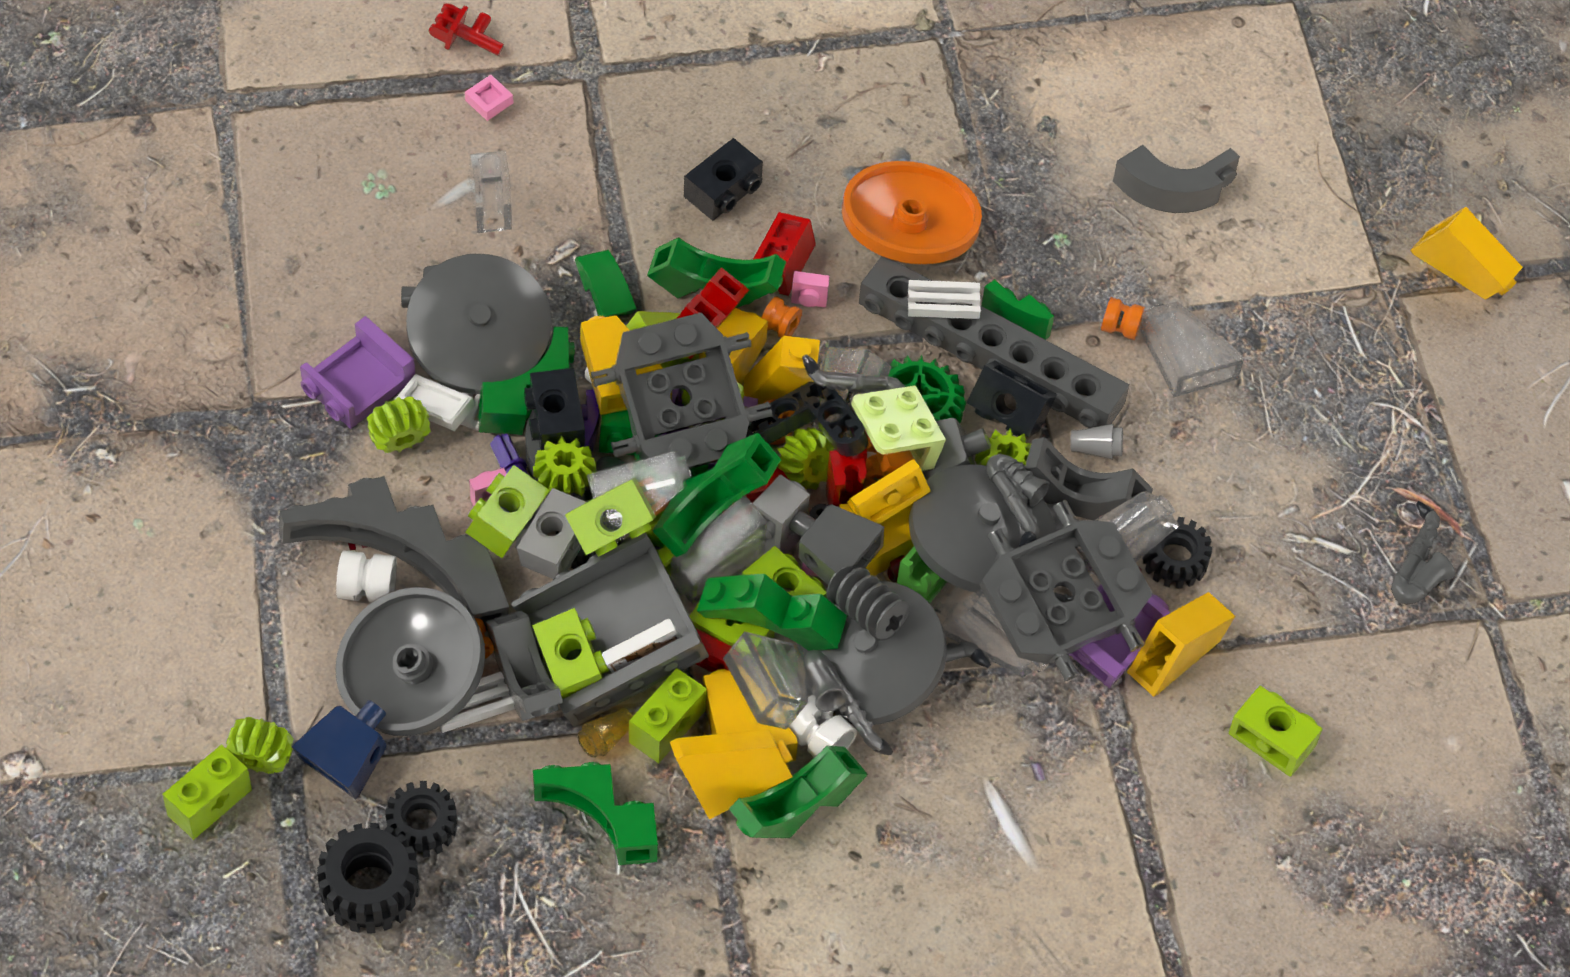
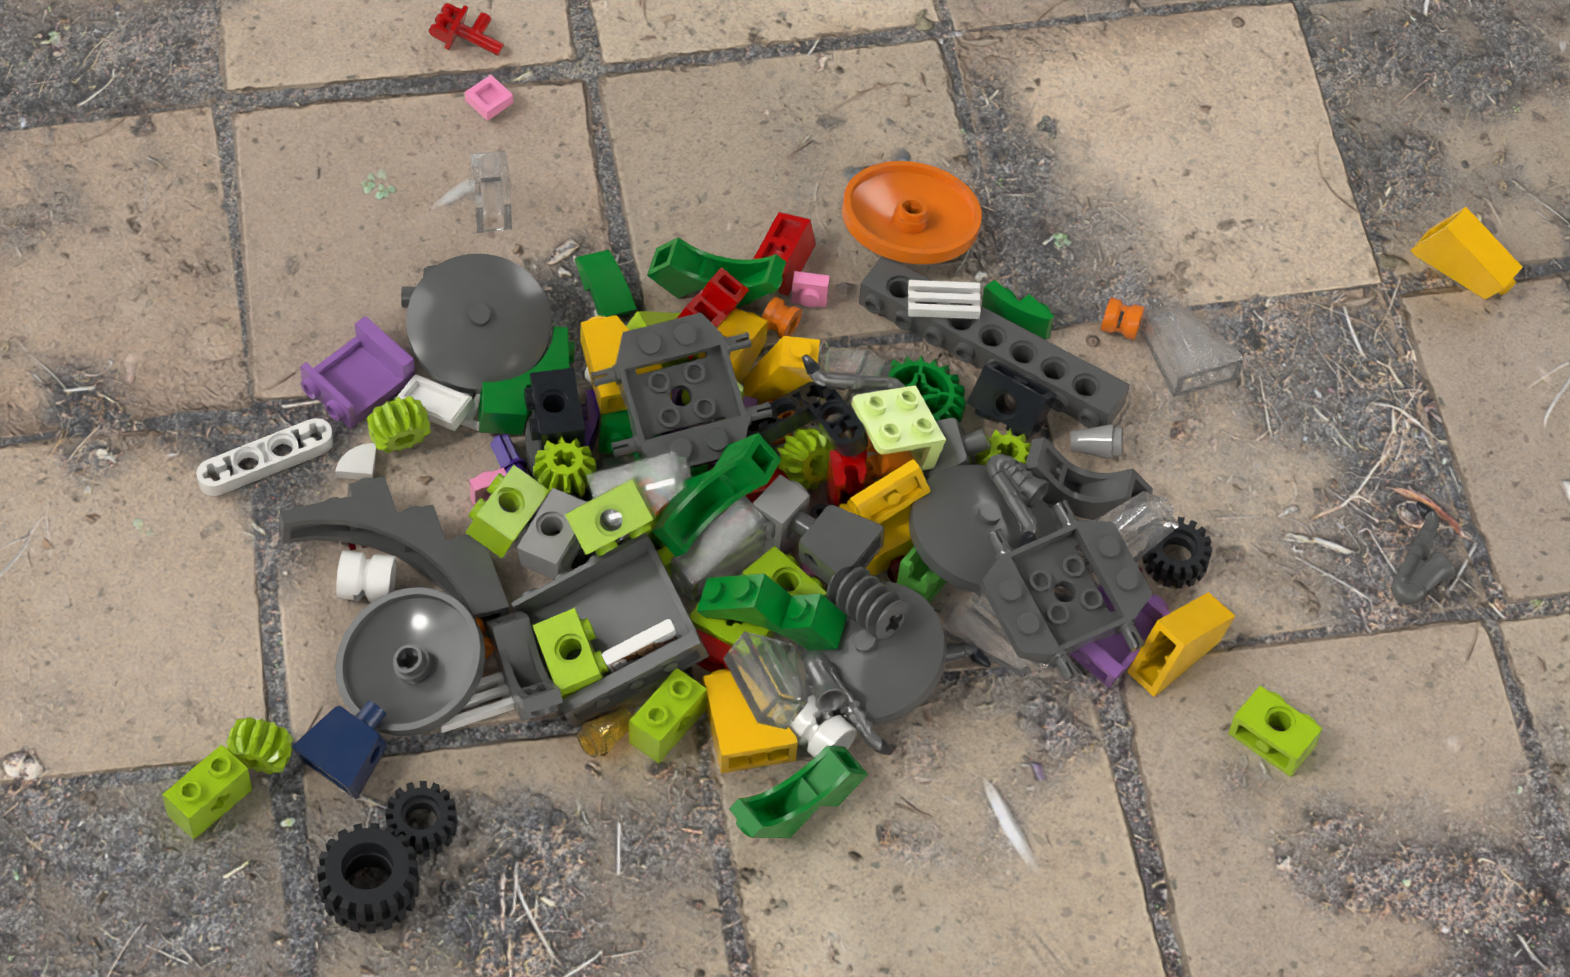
(267, 461): none -> white beam
(358, 462): none -> white tile
(591, 791): green arch -> none
(723, 179): black brick -> none
(731, 766): yellow slope -> none
(1171, 188): dark grey arch -> none

